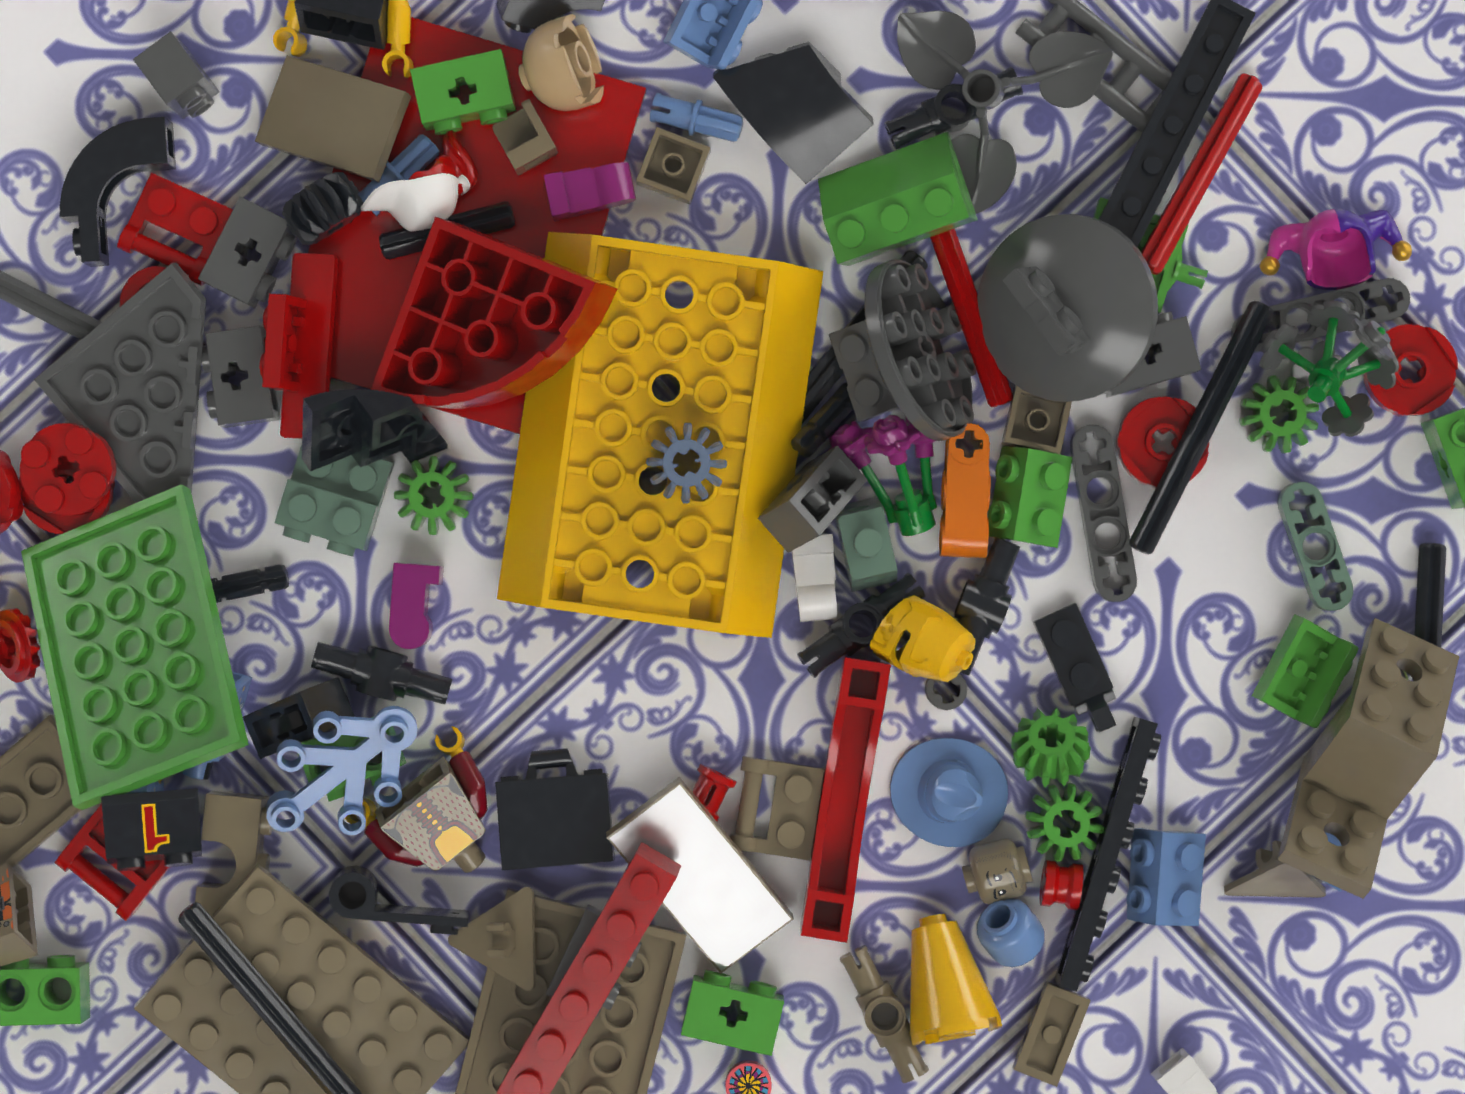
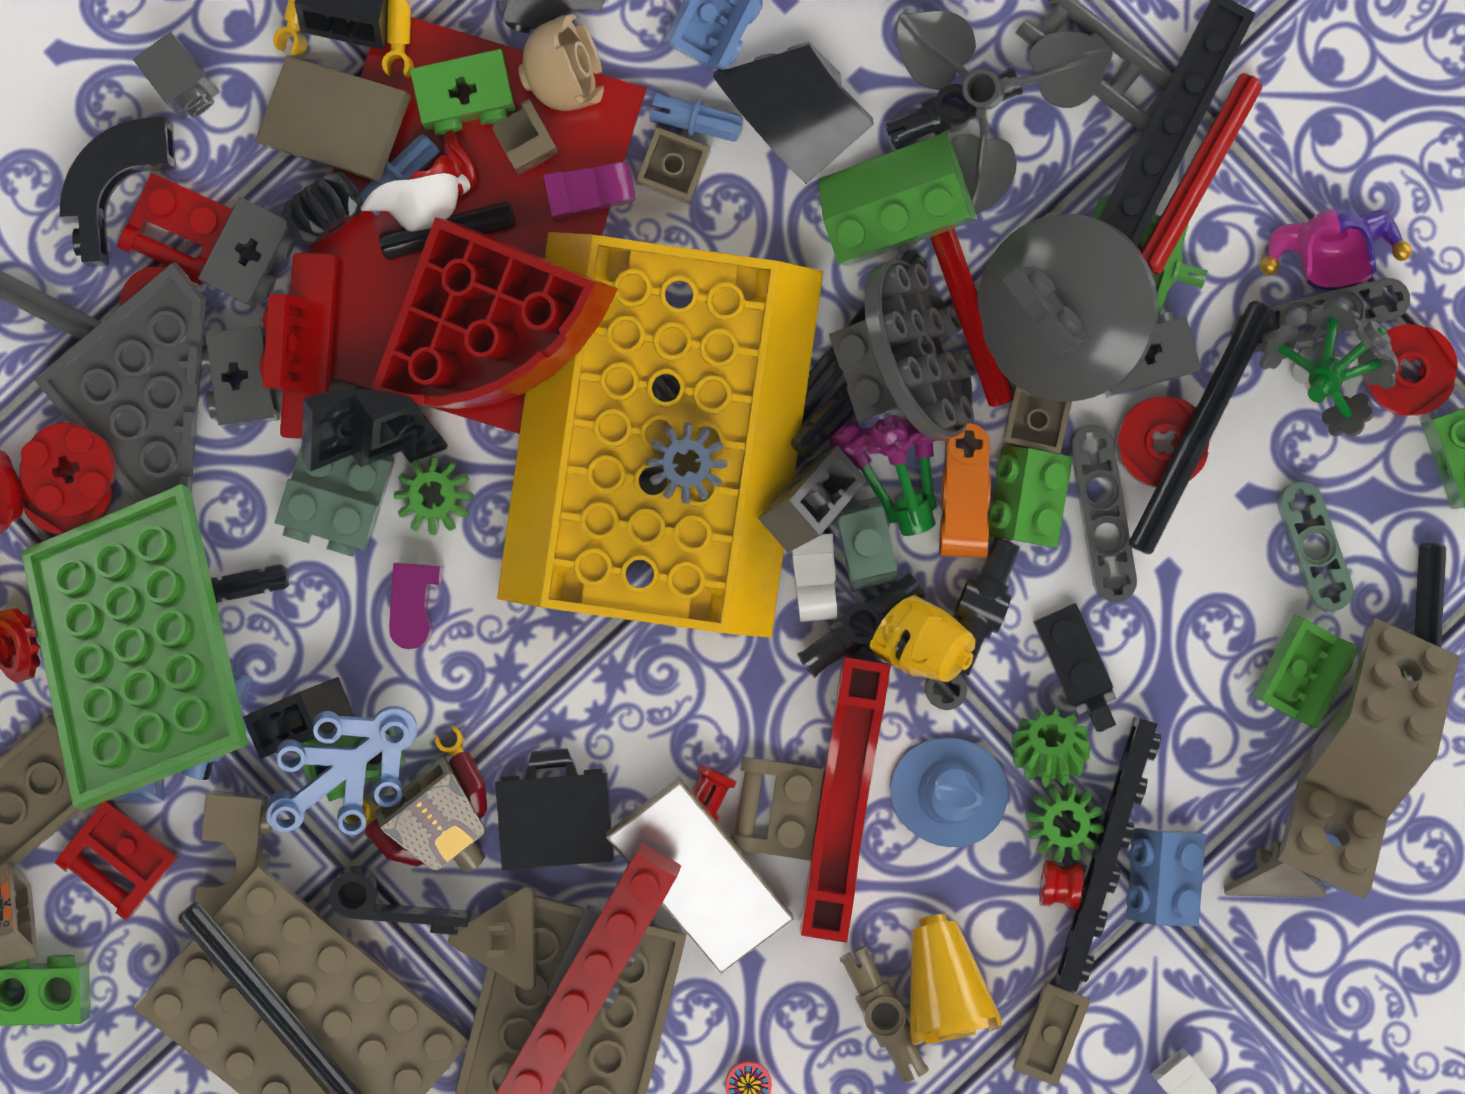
(152, 828): black slope -> none
(381, 673): black pin -> none
(748, 1032): bright green brick -> none
(997, 871): dark tan head -> none
(1010, 932): medium blue head -> none
(1286, 430): bright green gear -> none

